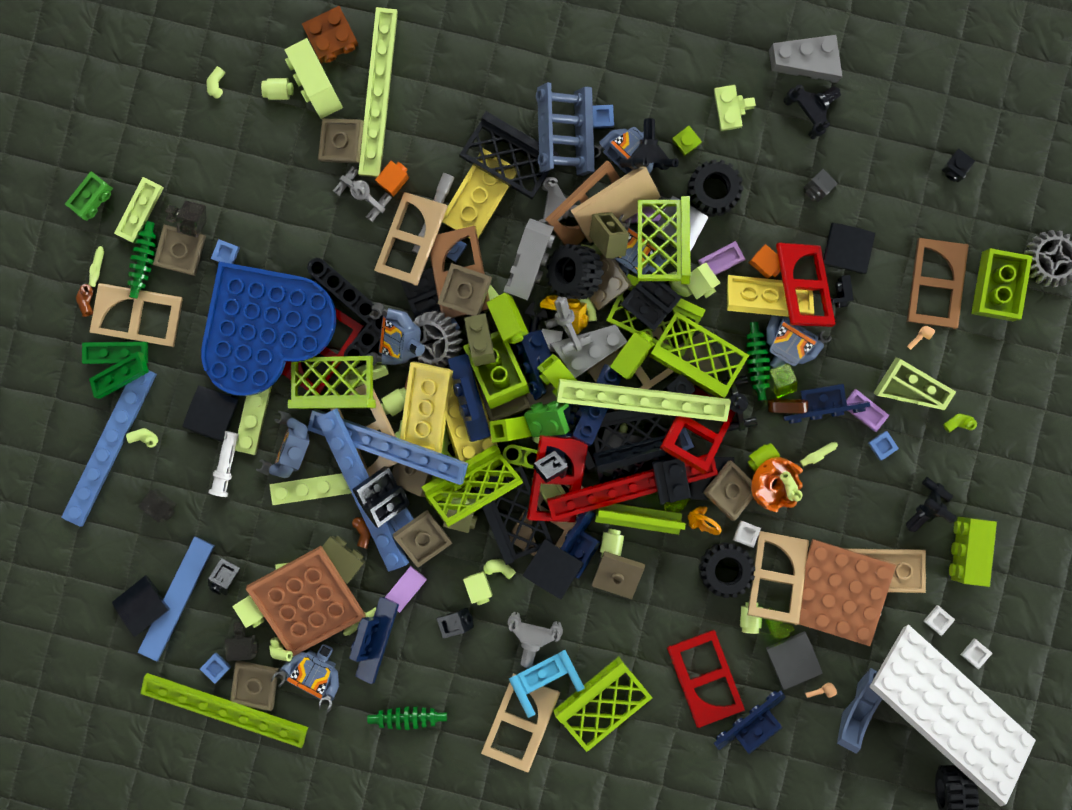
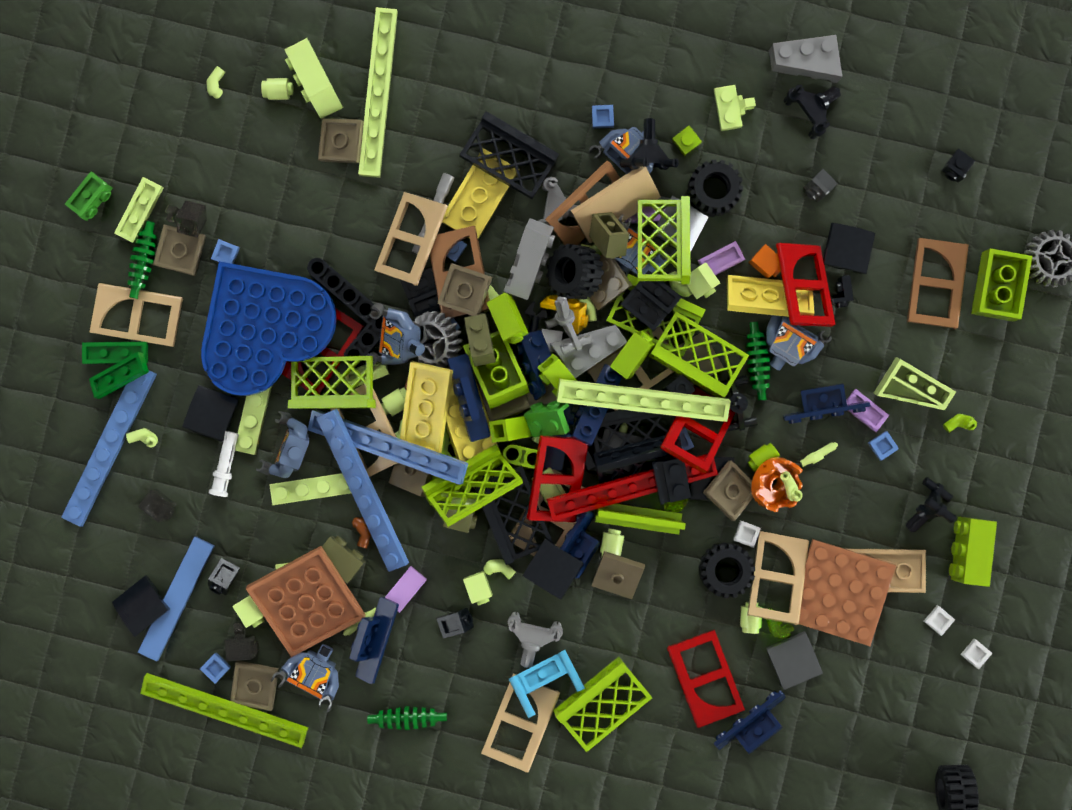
(83, 299): dark orange arm -> none
(95, 267): yellowish green piece -> none
(277, 650): yellowish green arm -> none
(330, 35): dark orange plate -> none
(360, 191): light grey axle -> none
(381, 496): black slope -> none
(392, 177): orange brick -> none
(401, 519): medium blue plate -> none
(422, 538): dark tan plate -> none
(551, 467): bracket -> none
(583, 129): sand blue fence -> none
(697, 521): light orange piece -> none
(784, 380): clear neon green bracket -> none
(788, 406): reddish brown beam -> none
(828, 688): light nougat hand -> none
(858, 714): sand blue arch -> none
(926, 332): light nougat hand -> none
(953, 714): white plate -> none

